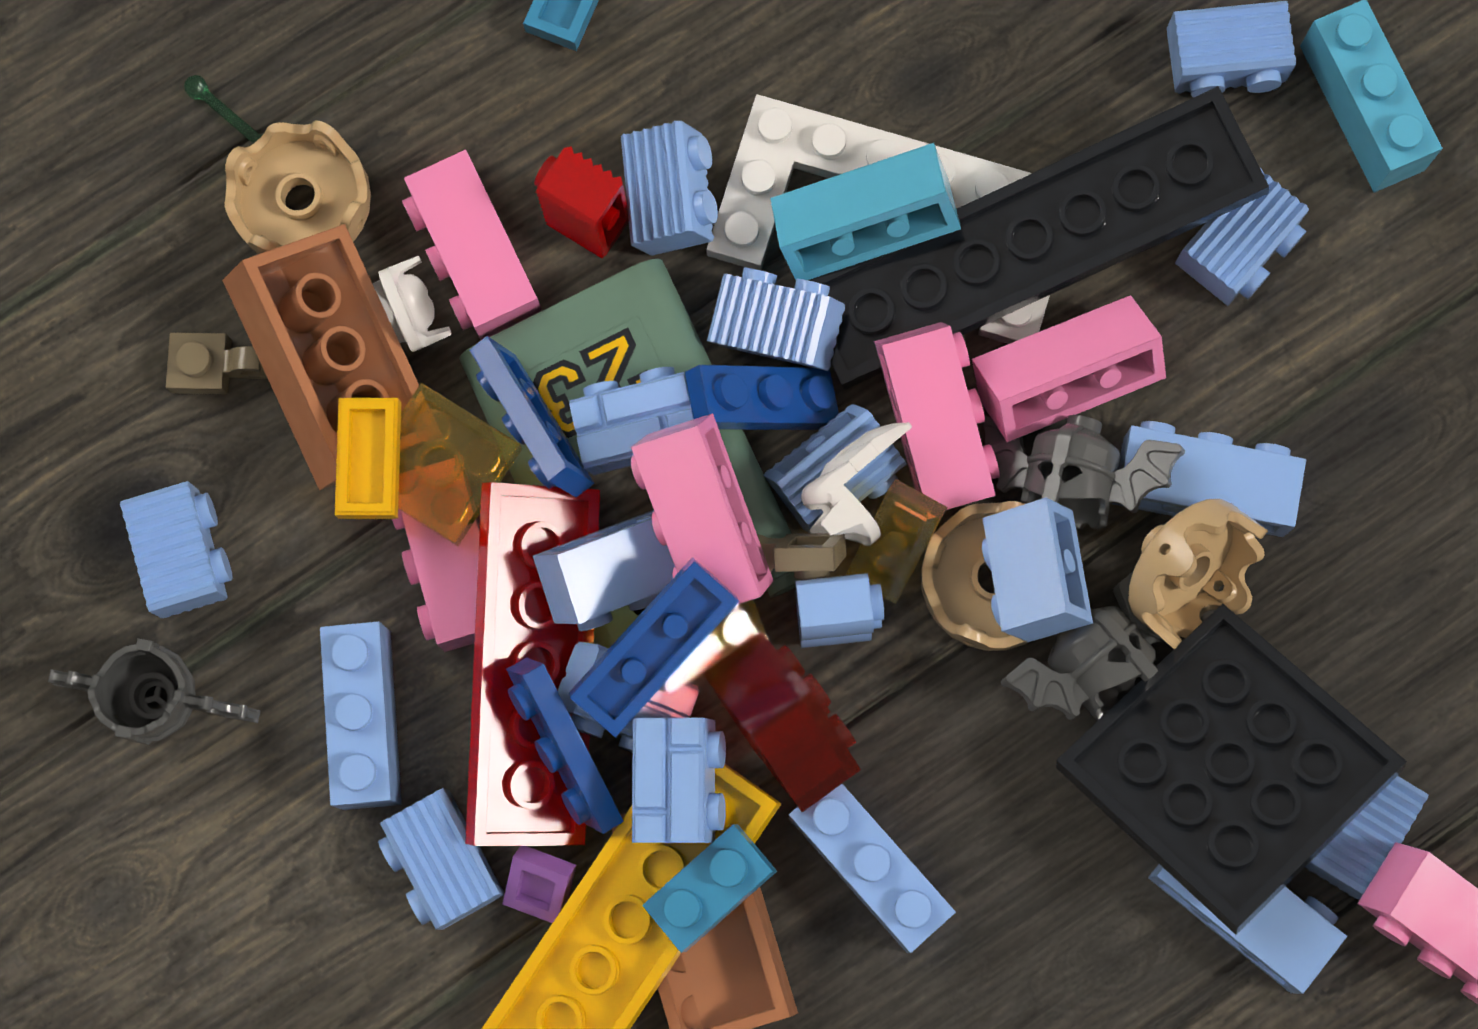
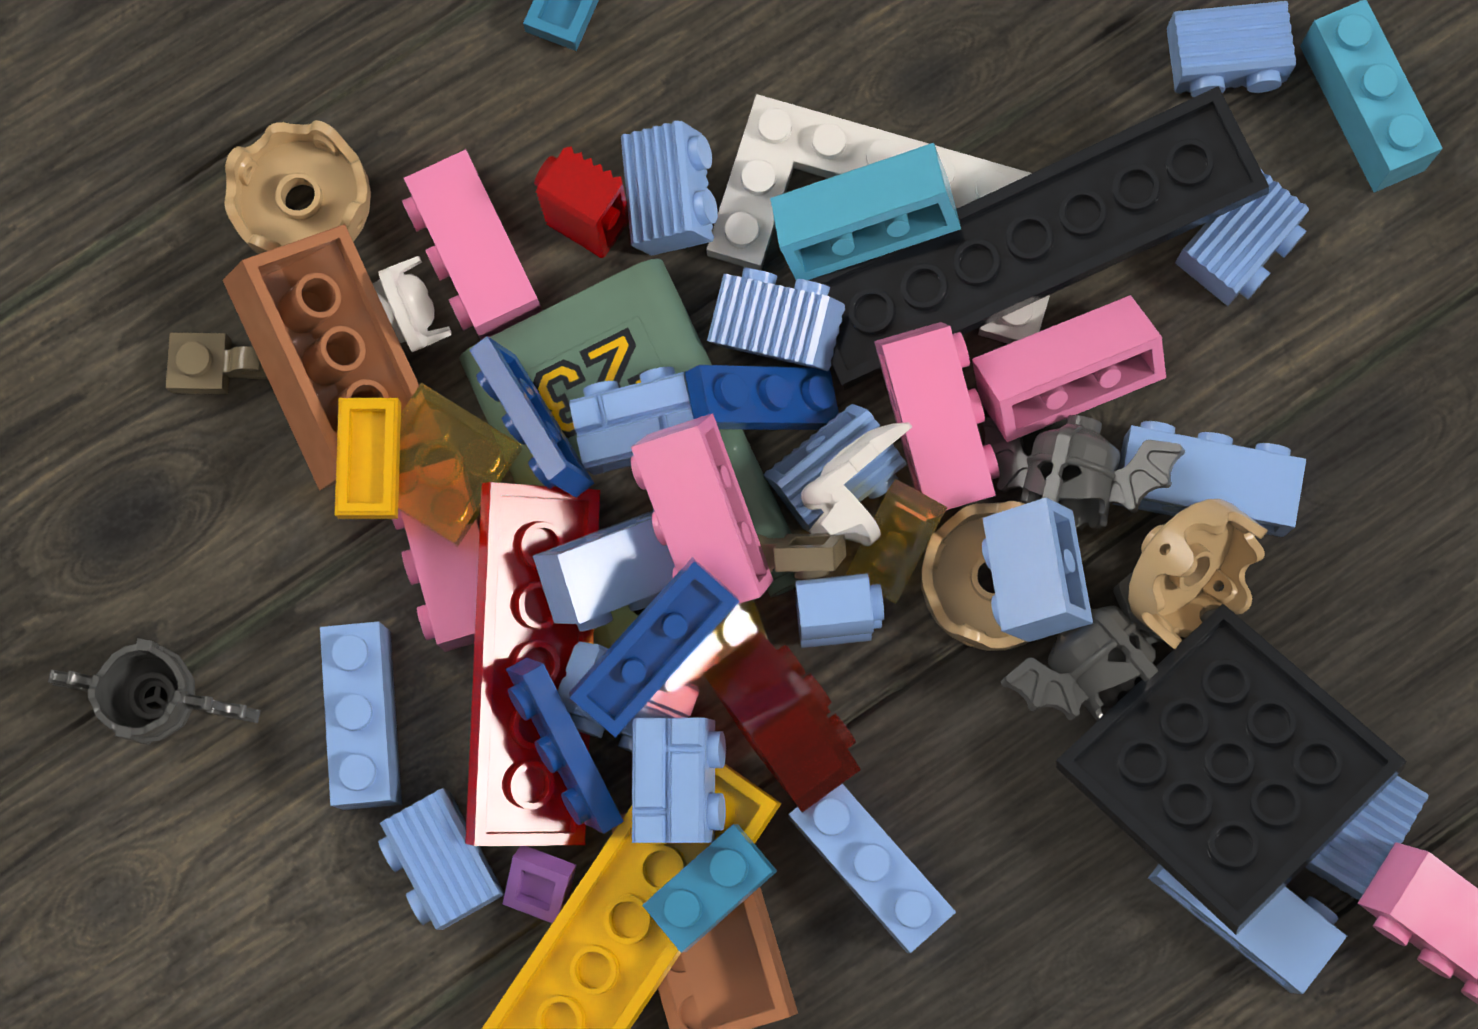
(176, 549): light blue brick -> none
(198, 89): clear green hinge -> none

